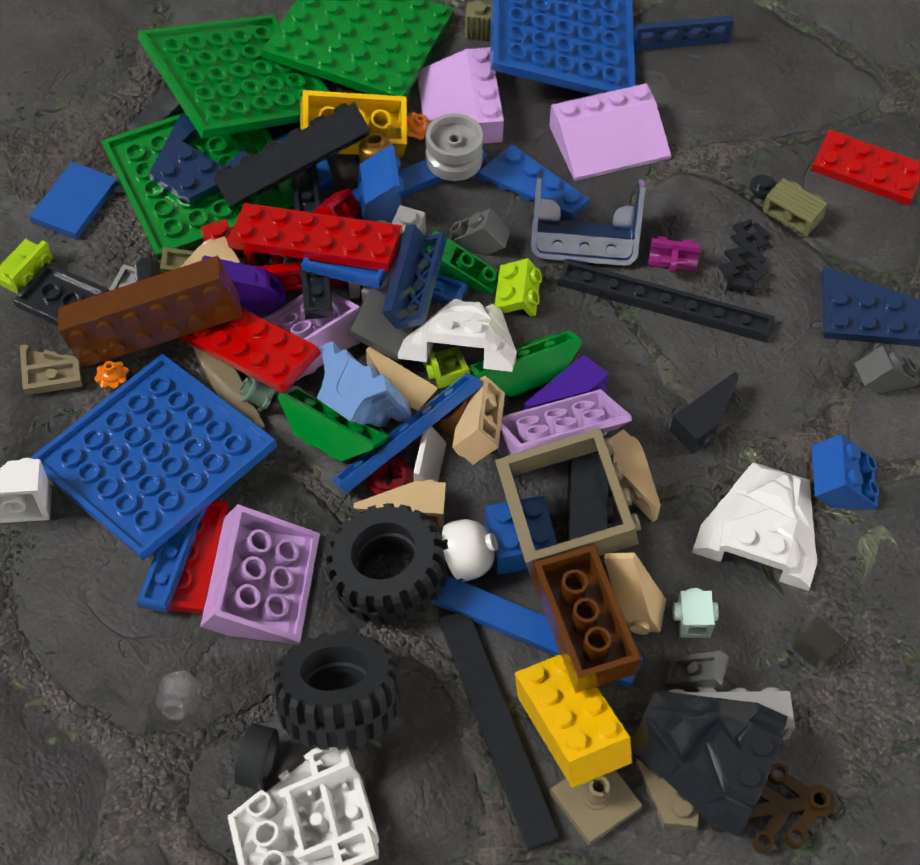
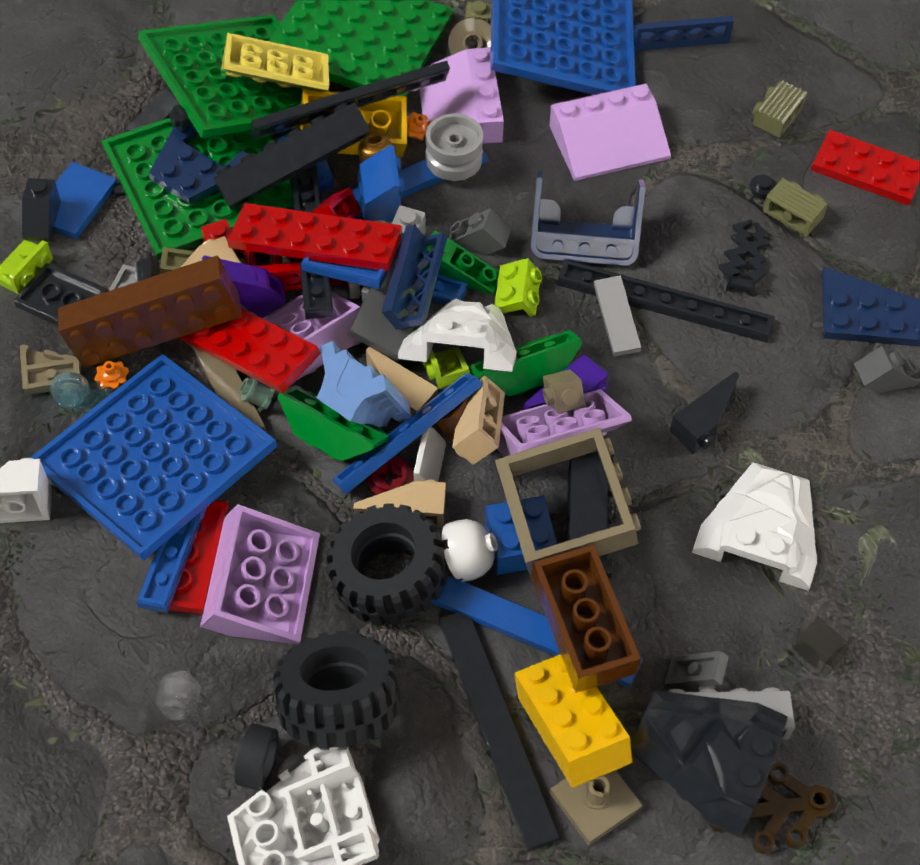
(39, 209): none -> black slope
(69, 389): none -> clear light blue cone
(179, 118): none -> black plate
(275, 63): none -> light yellow slope
(361, 96): none -> black tile
(469, 31): none -> dark tan dish
(518, 173): blue wing -> none
(563, 391): none -> dark tan brick
(617, 316): none -> light grey tile
(635, 592): tan slope -> none
(636, 473): tan slope -> none
(670, 807): dark tan wing -> none
(674, 254): magenta hips -> none
(695, 613): light aqua brick -> none
(778, 108): none -> olive brick
(844, 474): blue slope -> none

